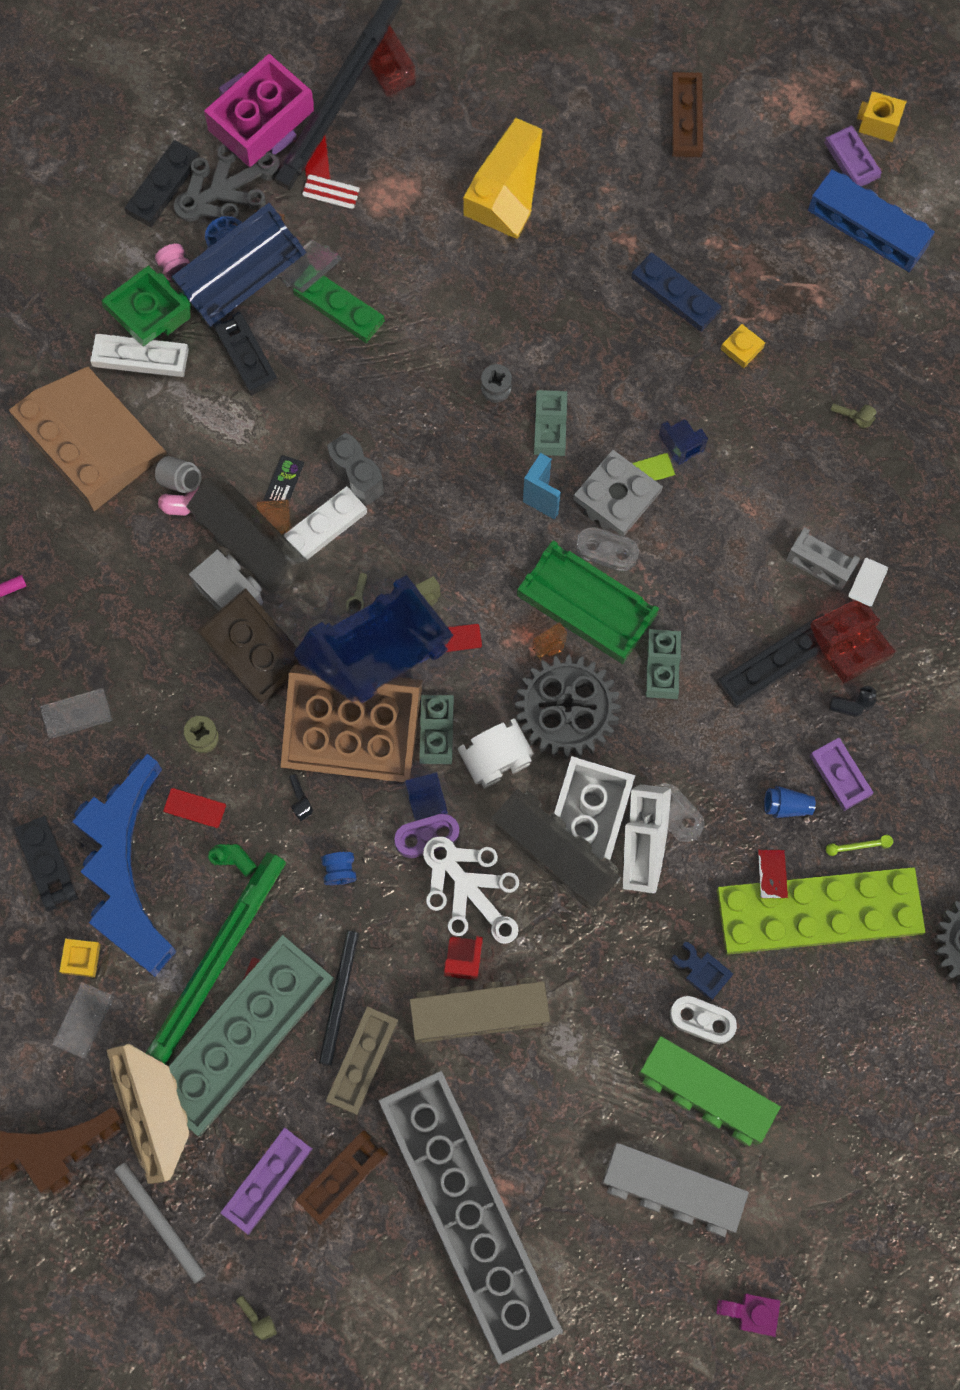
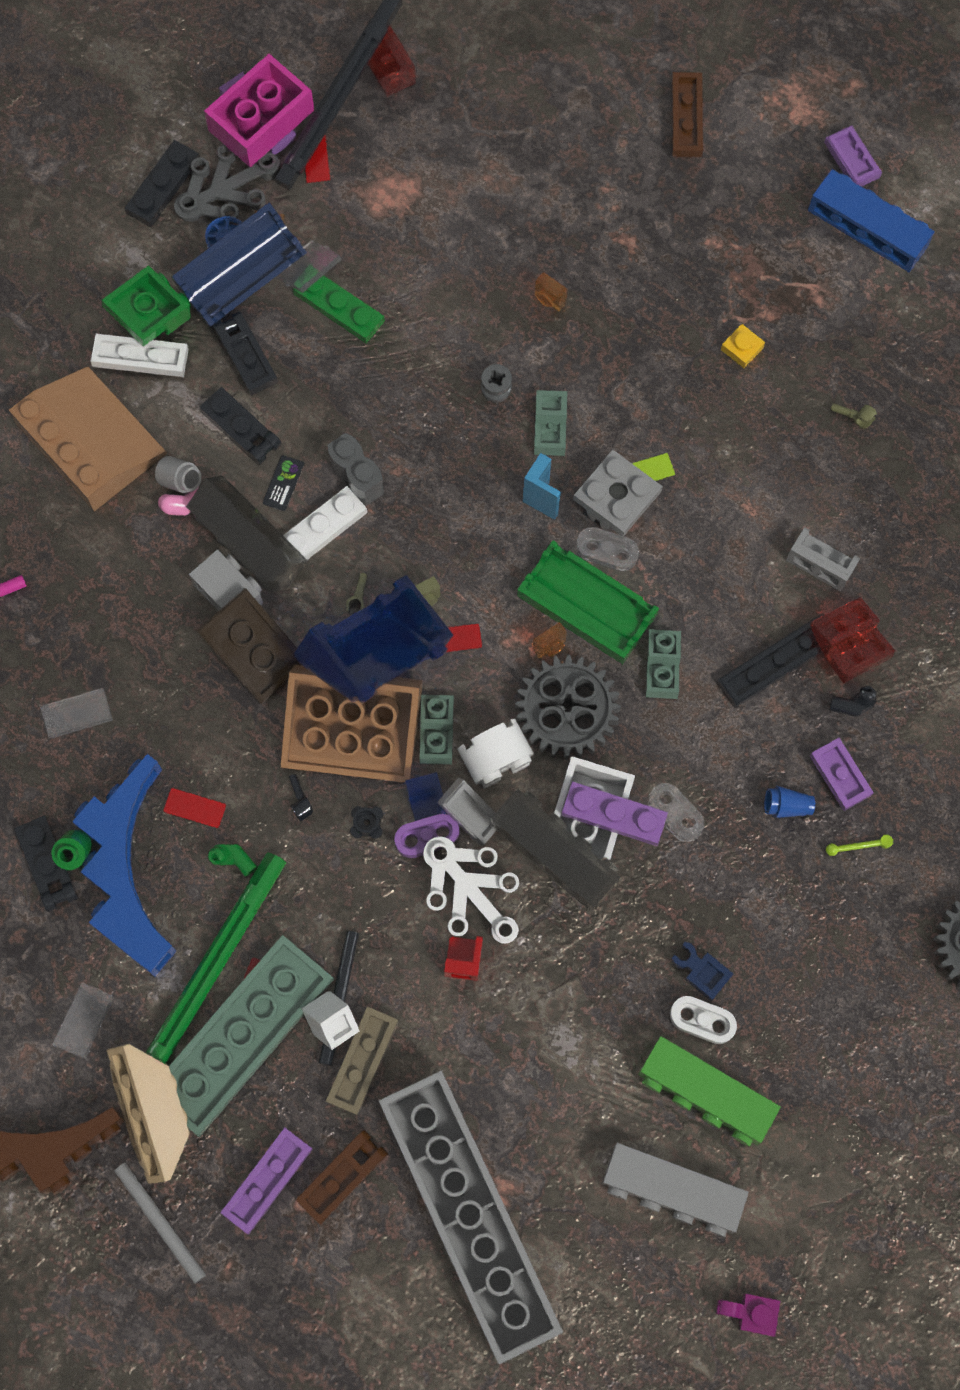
(71, 849): none -> green brick
(80, 958): yellow plate -> none
(171, 260): bright pink wheel -> none
(204, 740): olive wheel -> none
(239, 425): none -> black plate
(262, 1328): olive hand -> none
(277, 513): clear orange tile -> none
(330, 1020): none -> white panel
(331, 191): sticker -> none
(338, 868): blue wheel -> none
(361, 814): none -> black plate
(468, 811): none -> light grey tile
(479, 1011): dark tan brick -> none
(506, 181): yellow wedge -> none
(550, 292): none -> clear orange plate
(614, 813): none -> medium lavender plate
(646, 837): white slope -> none
(676, 292): dark blue plate -> none
(682, 440): clear blue panel -> none
(773, 874): red sticker -> none
(822, 911): lime plate -> none
(868, 582): white sticker -> none
(885, 106): yellow brick -> none

